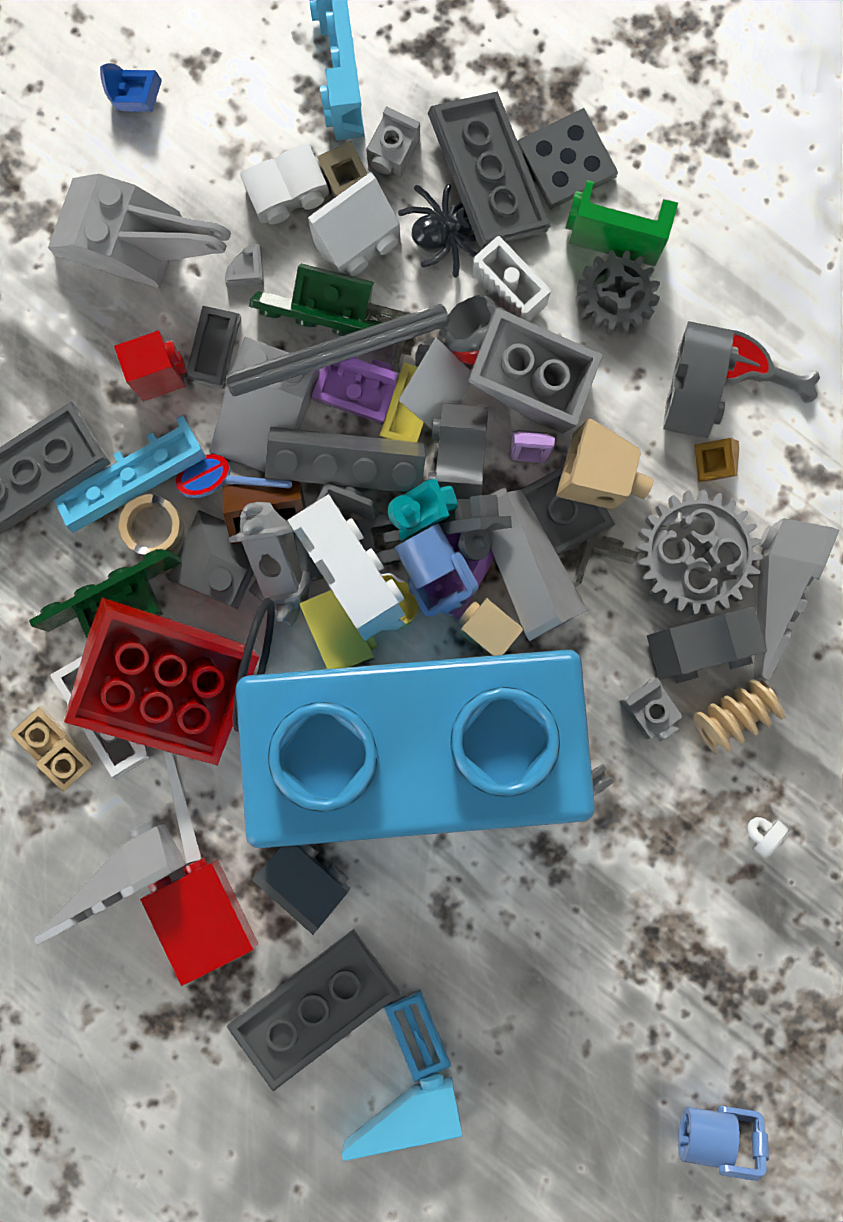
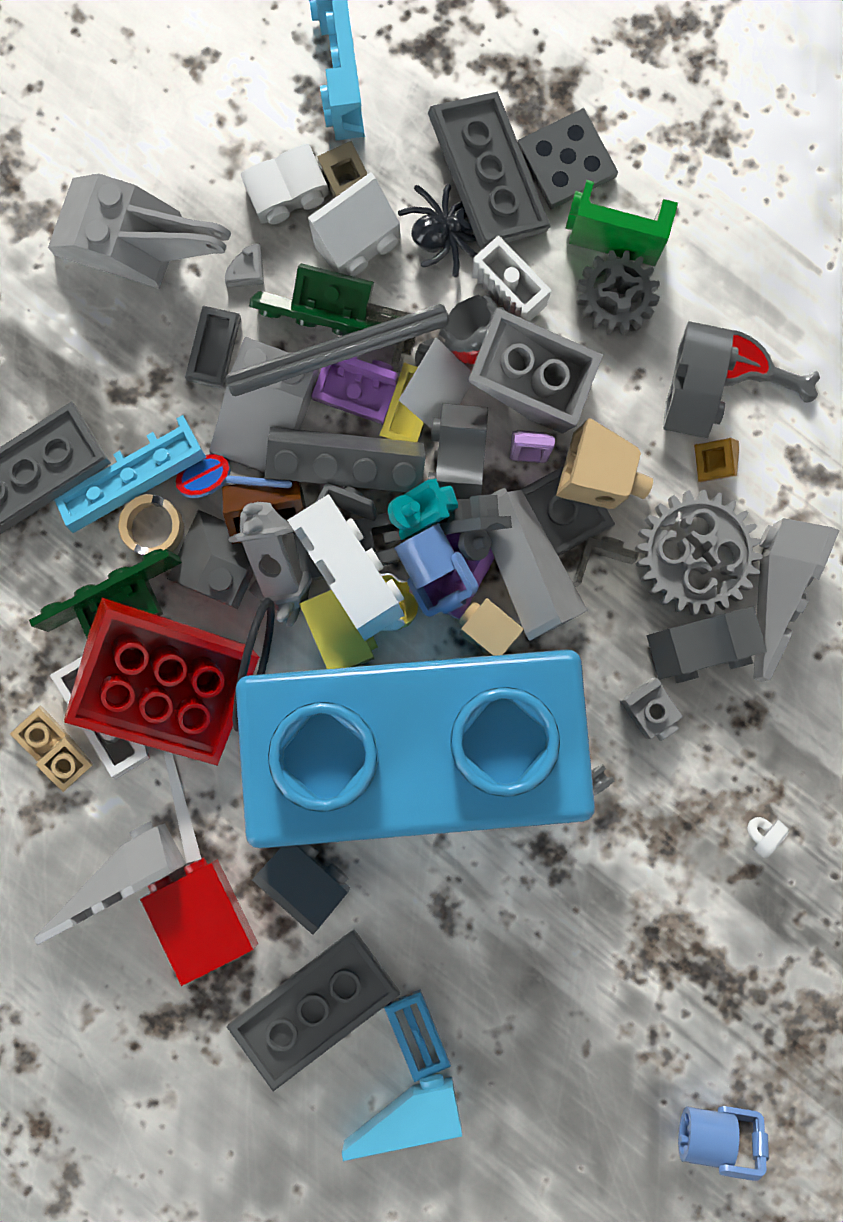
(130, 88): blue plate -> none
(151, 365): red brick -> none
(400, 130): light grey brick -> none
(738, 715): tan piece -> none

